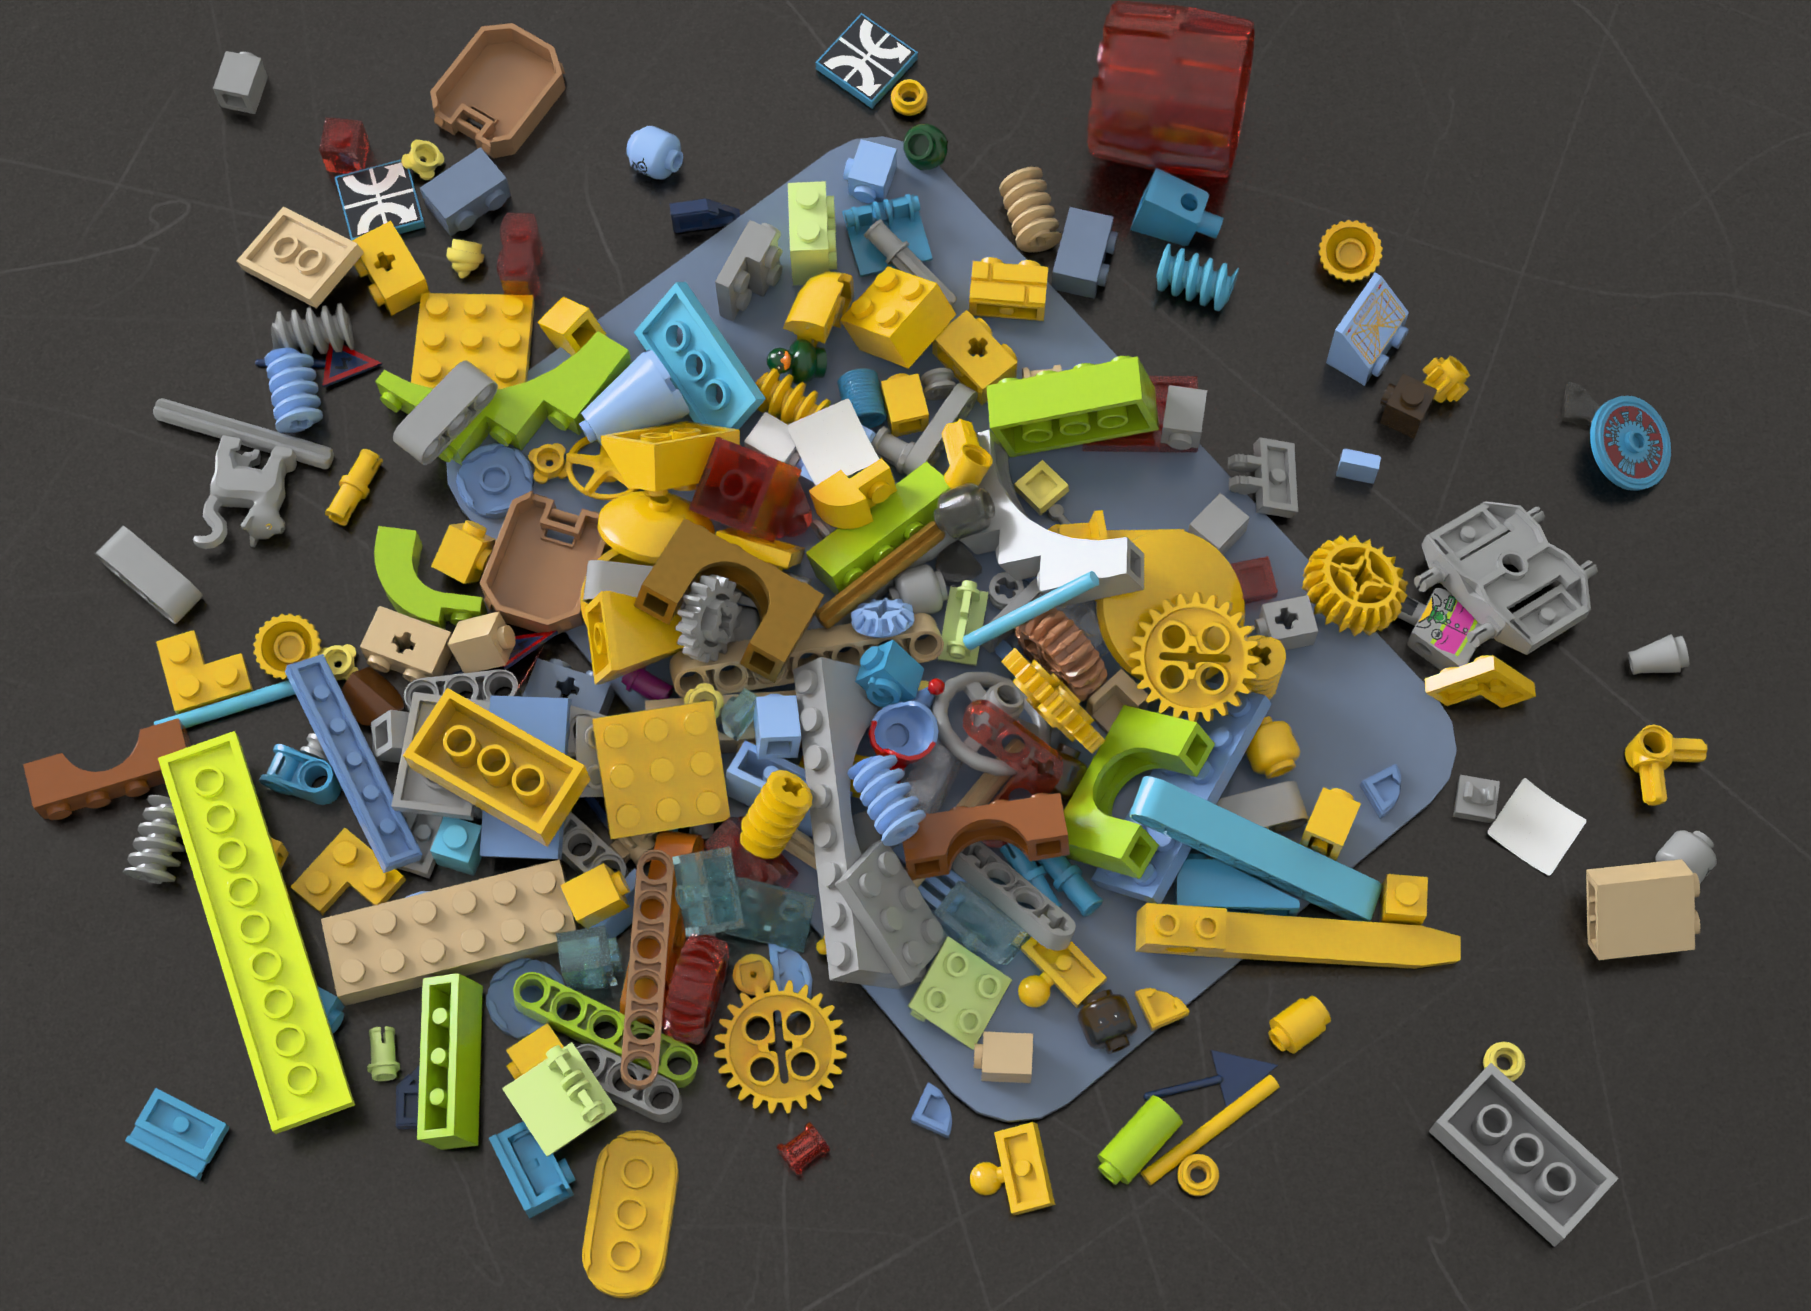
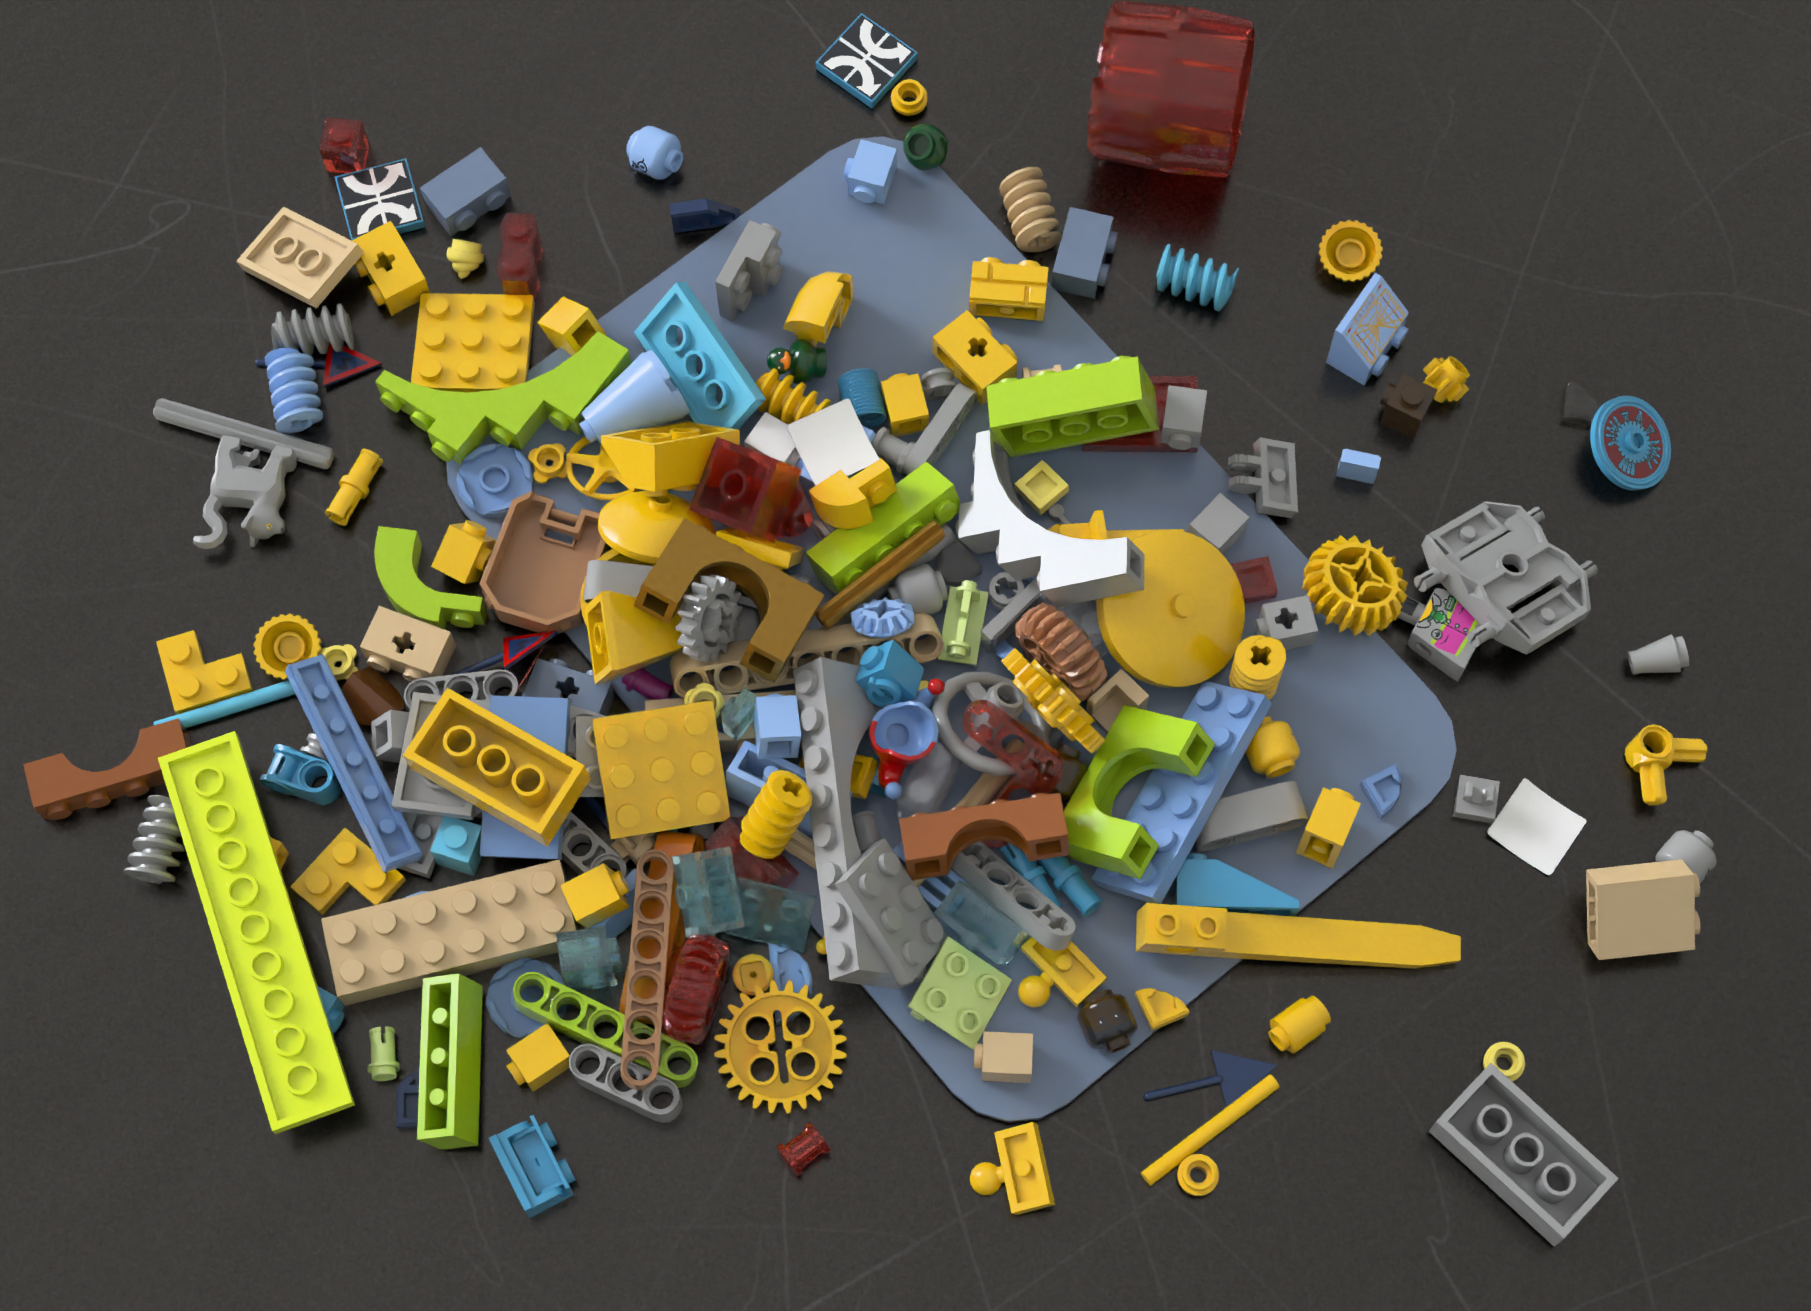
(149, 574): light grey beam -> none
(177, 1133): dark azure plate -> none
(240, 82): light grey brick -> none
(426, 151): light yellow plate -> none
(445, 412): light grey beam -> none
(482, 642): tan brick -> none
(501, 82): medium nougat piece -> none
(559, 1098): yellowish green hinge -> none
(630, 1214): yellow tile -> none
(811, 230): yellowish green brick -> none
(886, 798): light blue piece -> none
(898, 316): yellow brick -> none
(900, 216): dark azure hinge -> none
(901, 256): light grey axle -> none
(933, 1112): medium blue tile -> none
(964, 511): clear smoke head -> none
(965, 456): yellow piece -> none
(1031, 610): medium azure bar -> none
(1138, 1141): lime brick -> none
(1174, 210): dark azure torso -> none
(1196, 621): yellow gear -> none
(1255, 850): medium azure beam -> none
(1403, 899): yellow brick -> none
(1483, 677): yellow plate -> none

